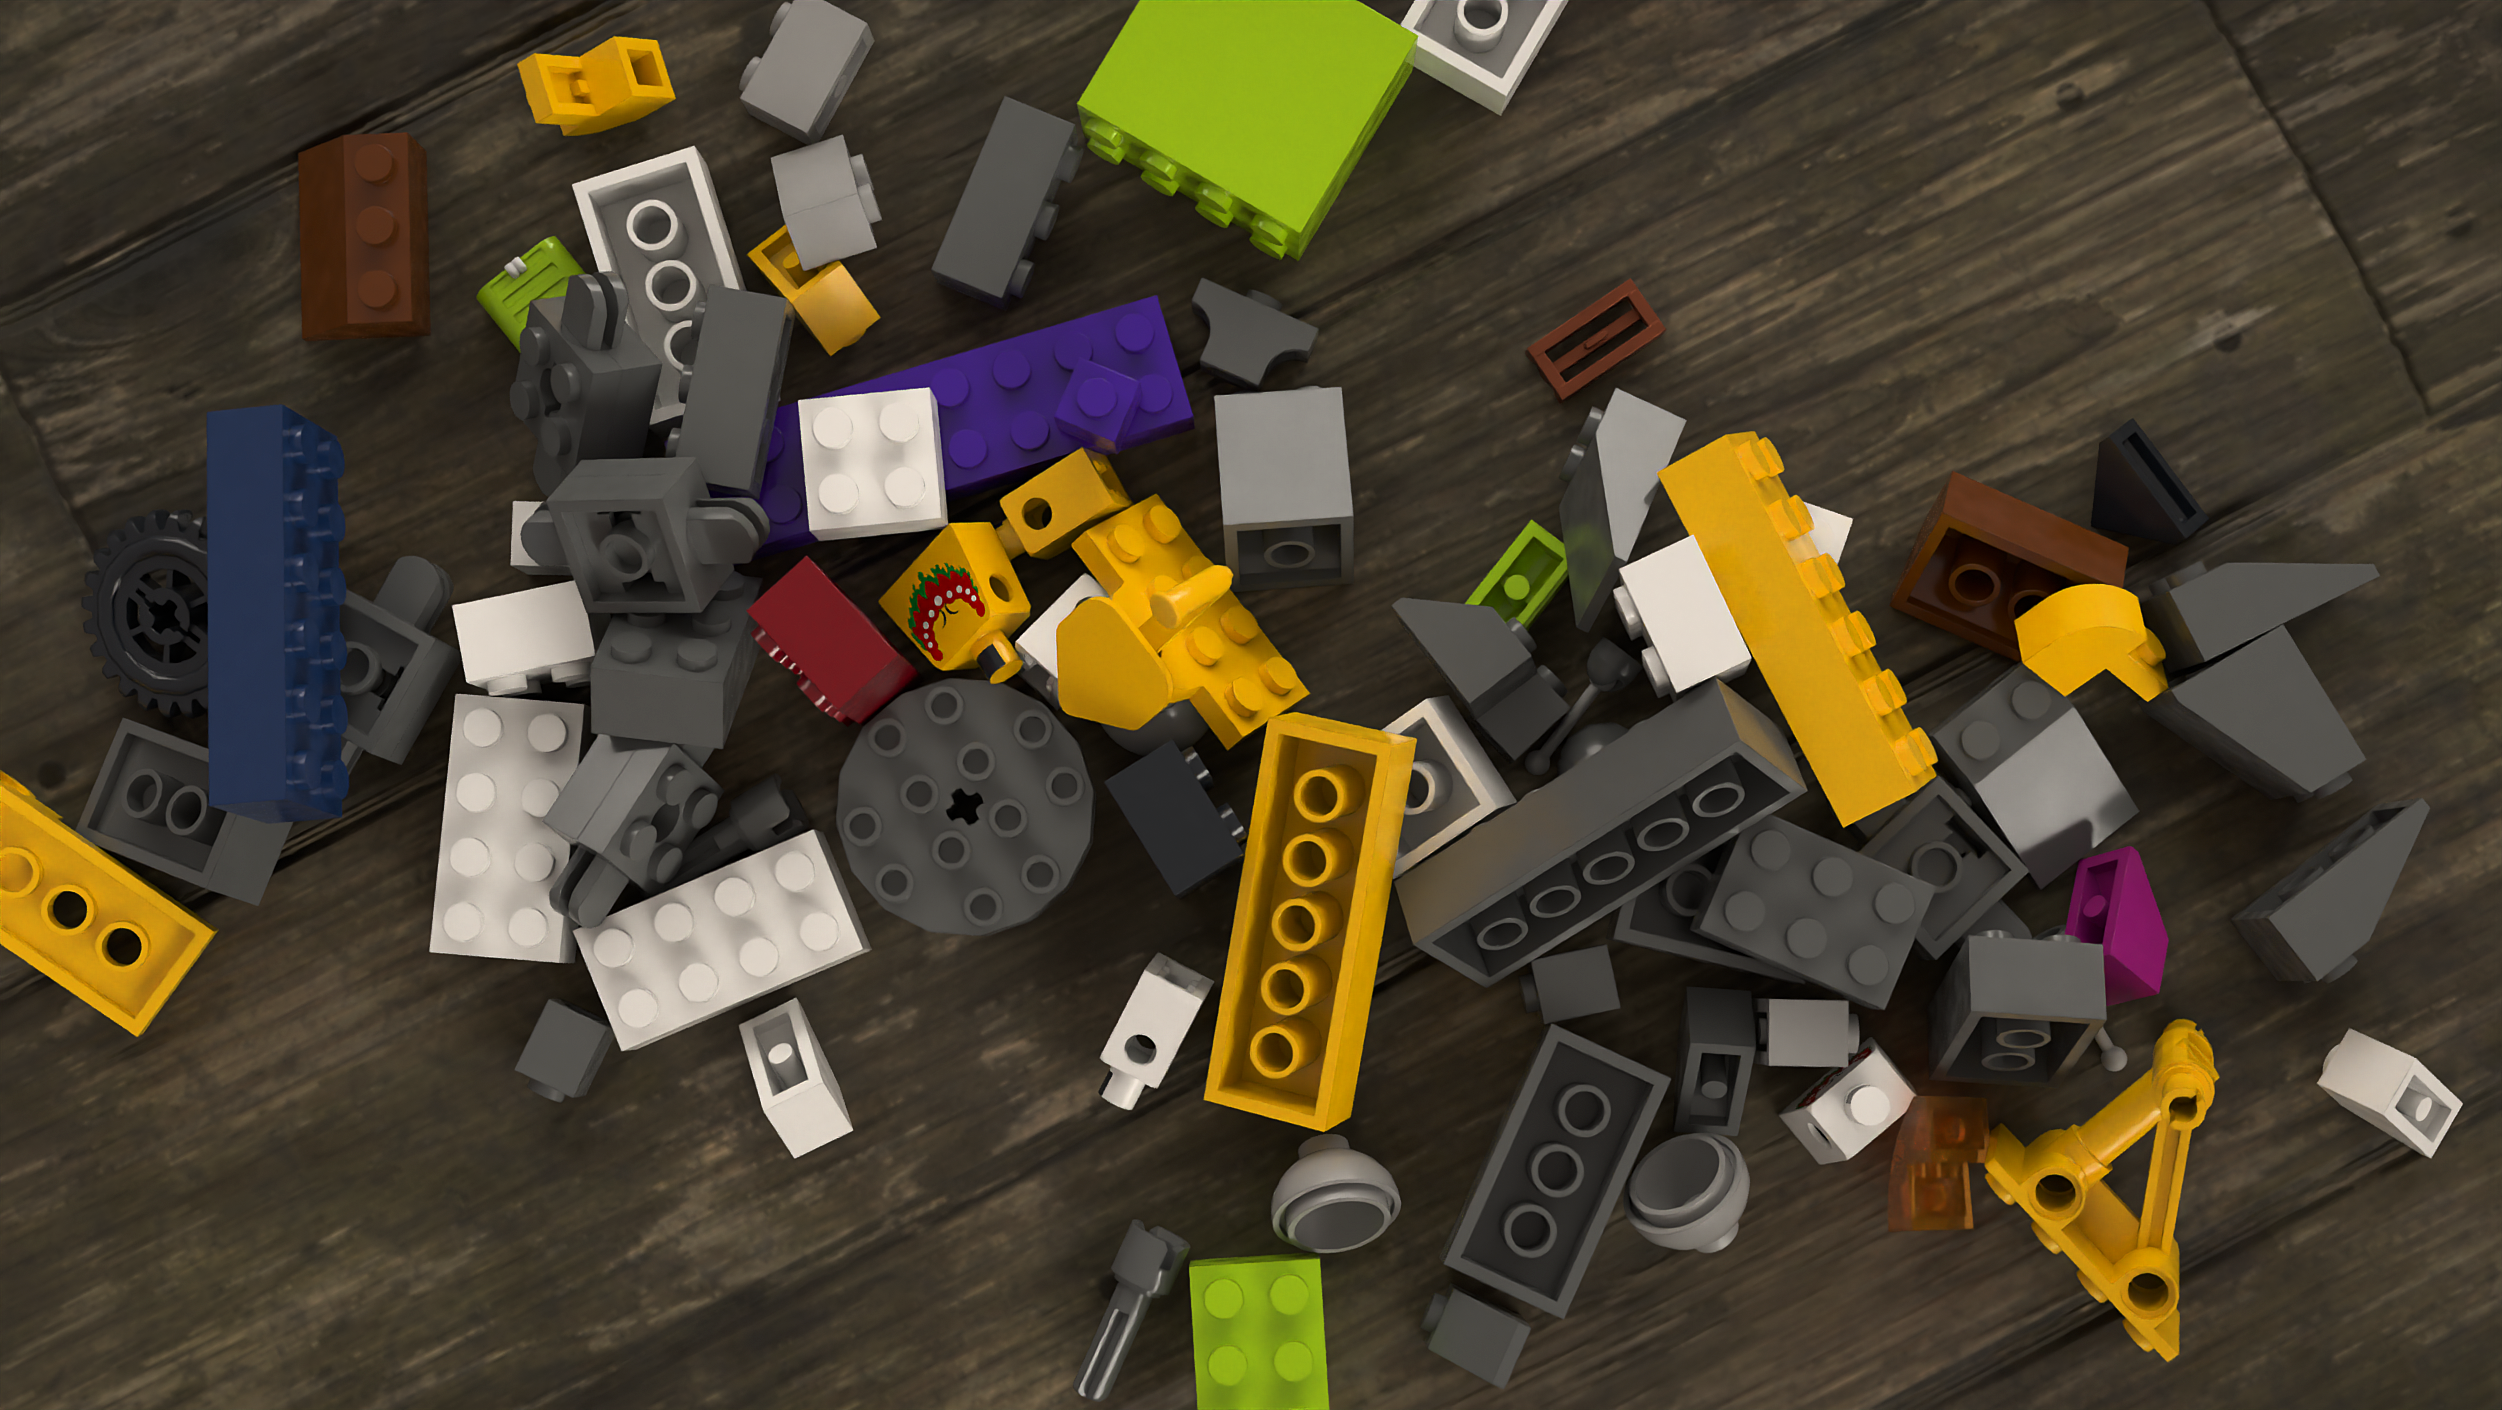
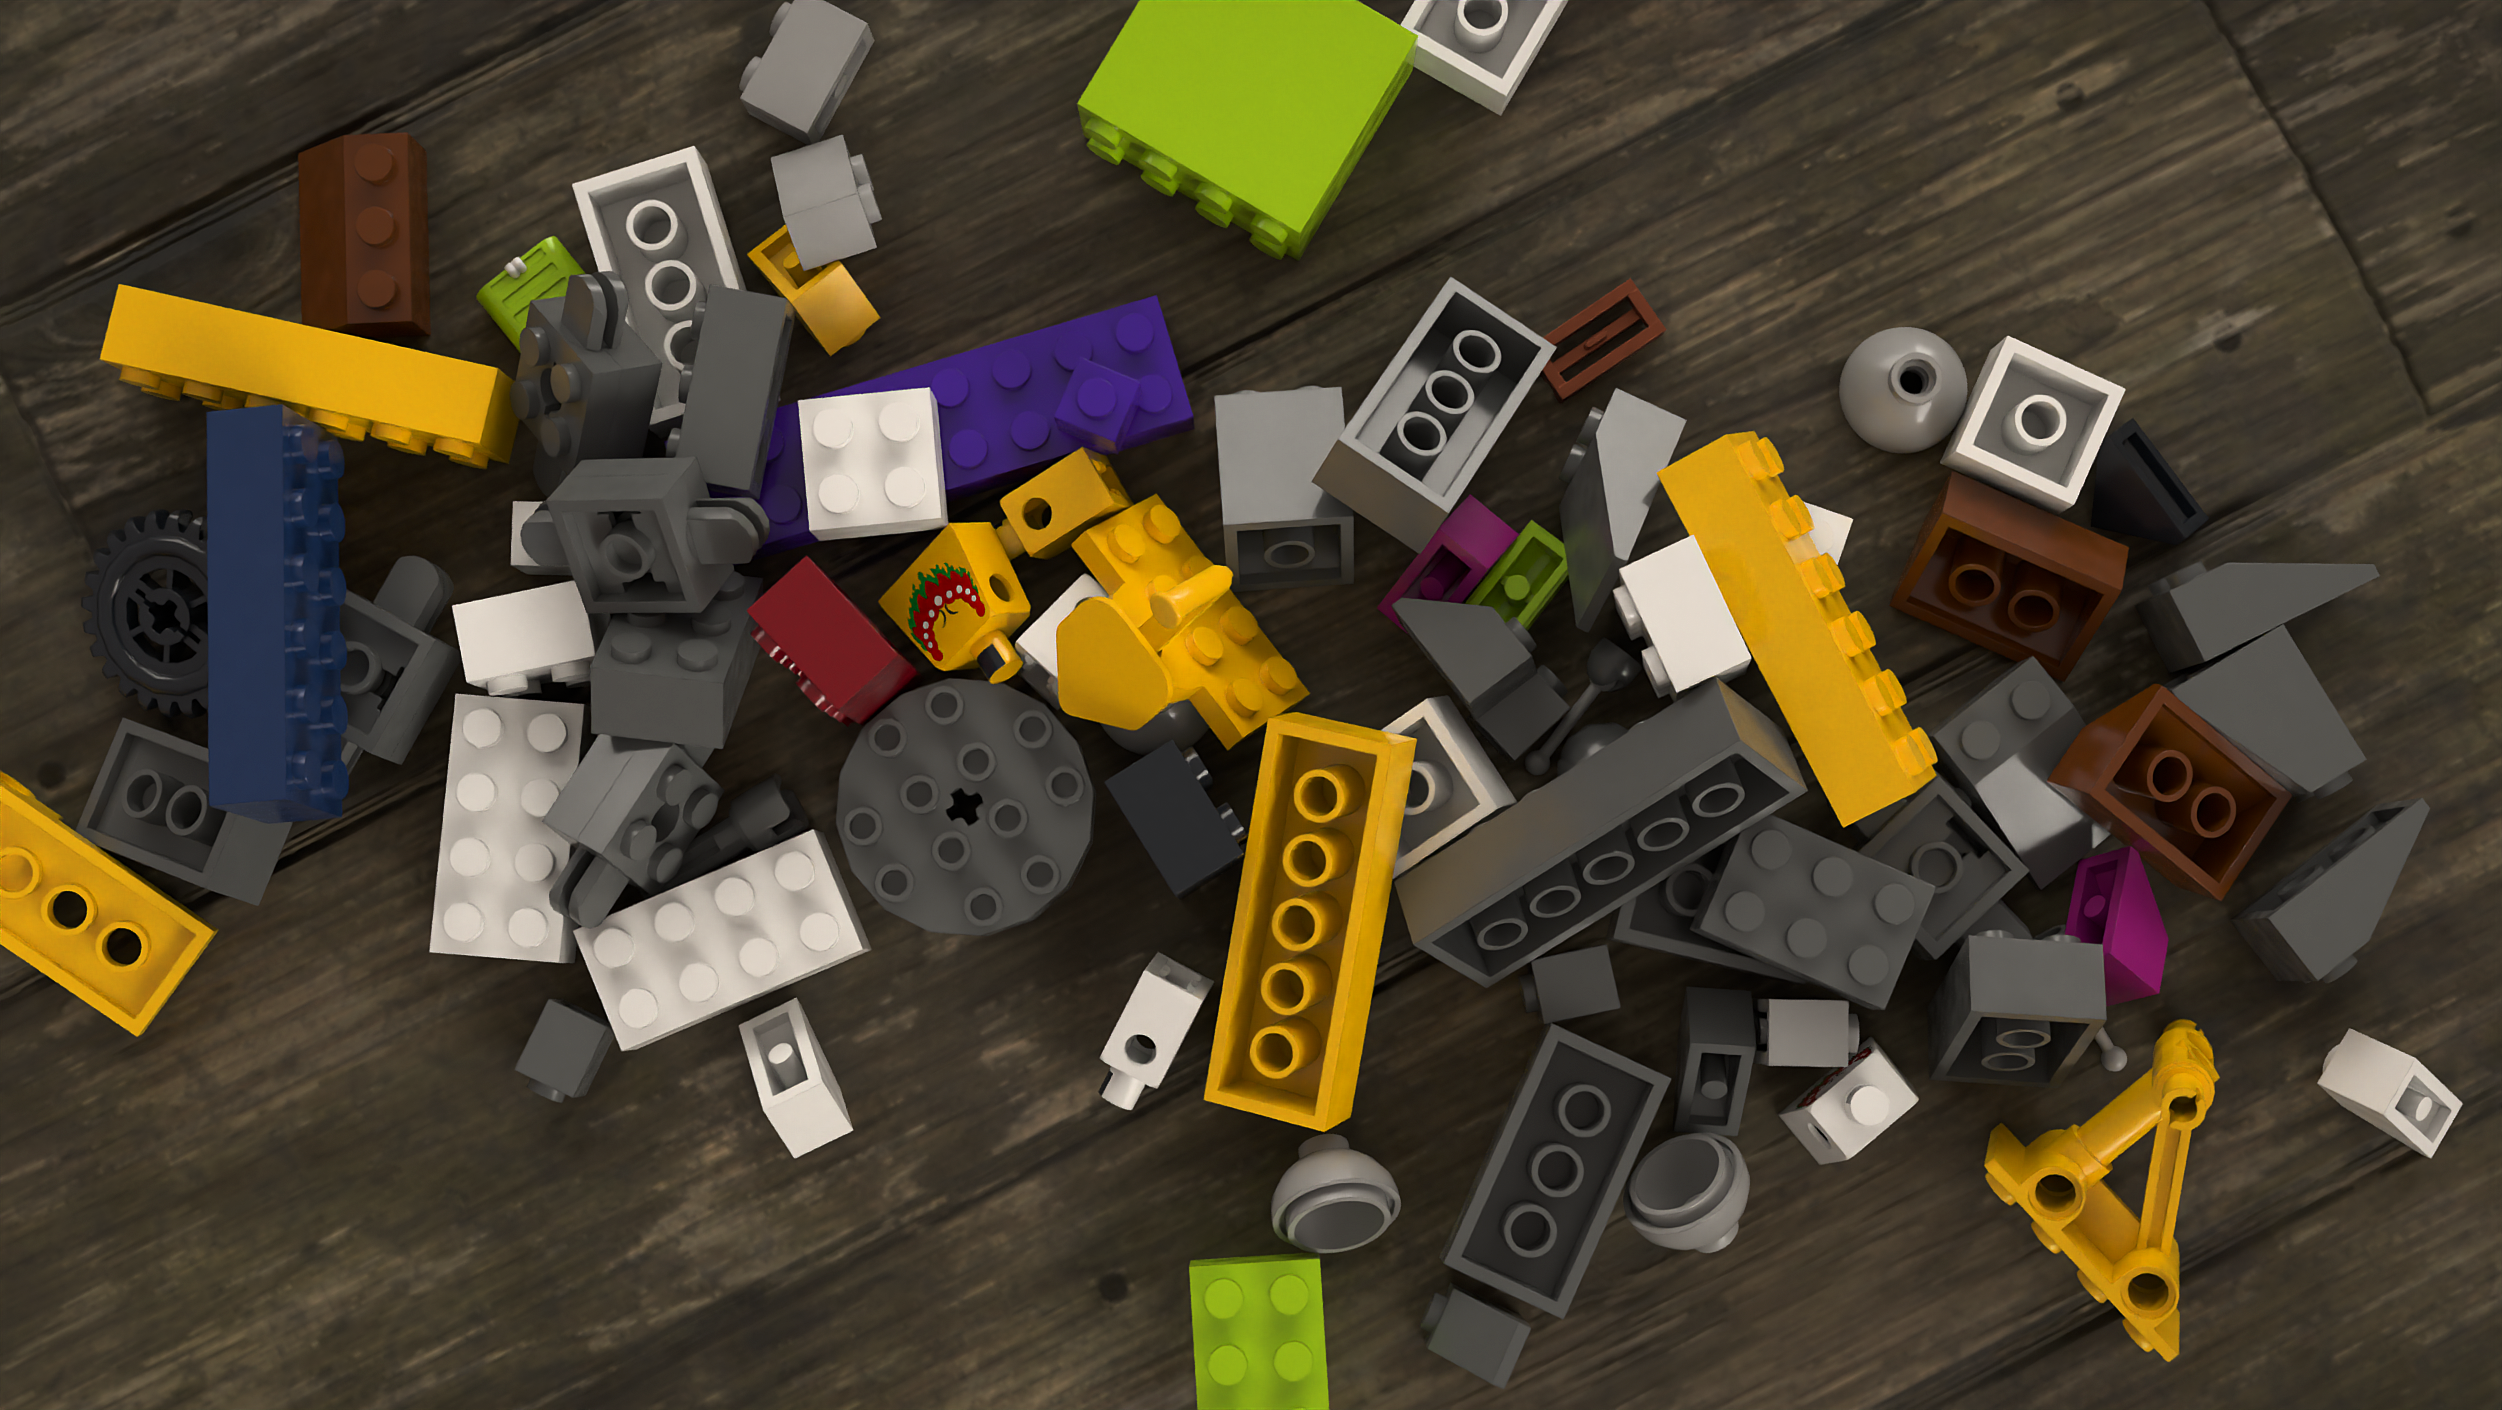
(321, 374): none -> yellow brick
(600, 88): yellow brick -> none
(1008, 204): dark grey brick -> none
(1145, 1270): dark grey piece -> none
(1248, 335): dark grey brick -> none
(1434, 415): none -> dark grey brick
(1454, 558): none -> magenta slope
(1880, 406): none -> light grey piece
(1931, 1163): clear orange slope -> none
(2032, 426): none -> white brick
(2088, 631): yellow brick -> none
(2171, 790): none -> reddish brown slope

